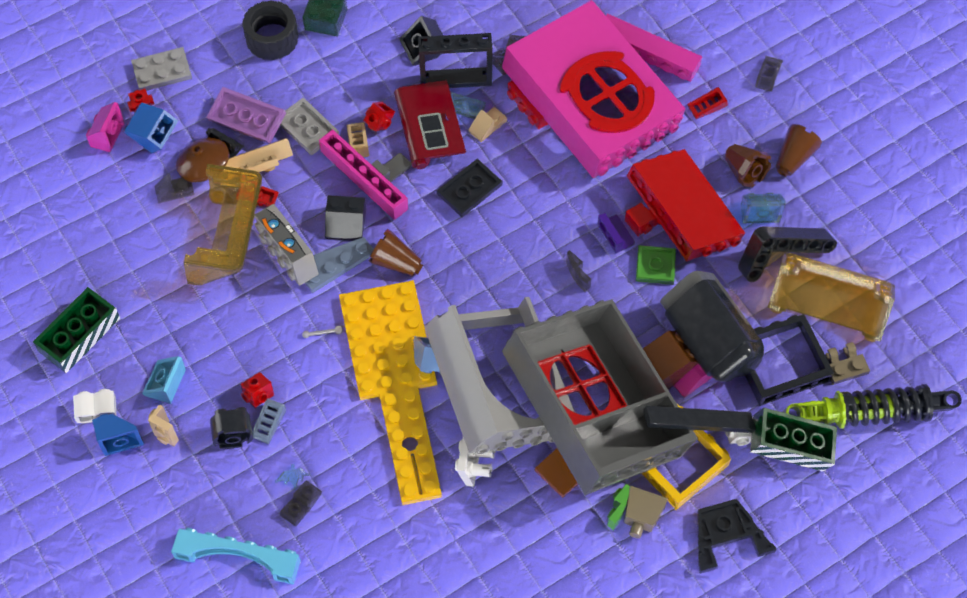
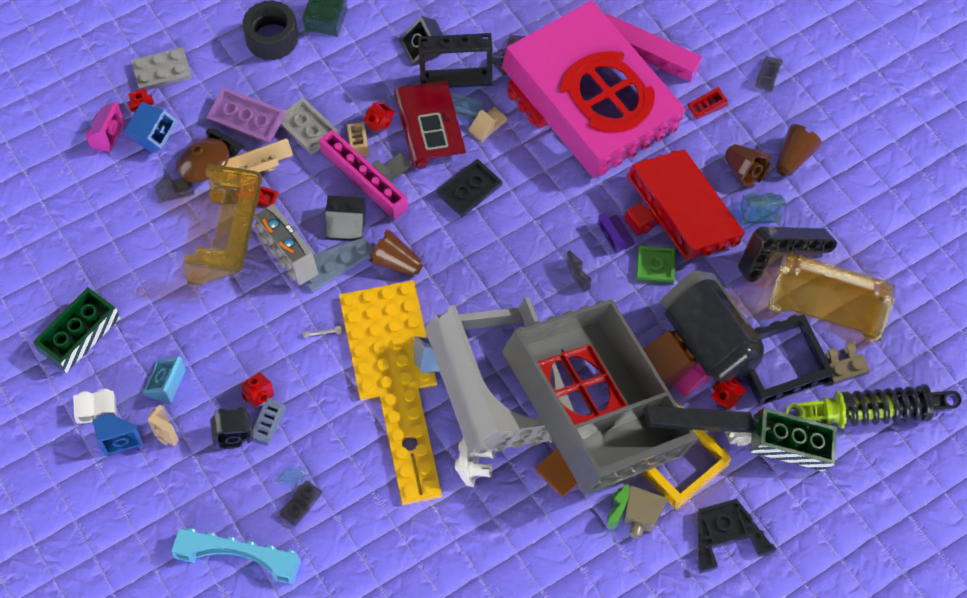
(727, 393): none -> red brick

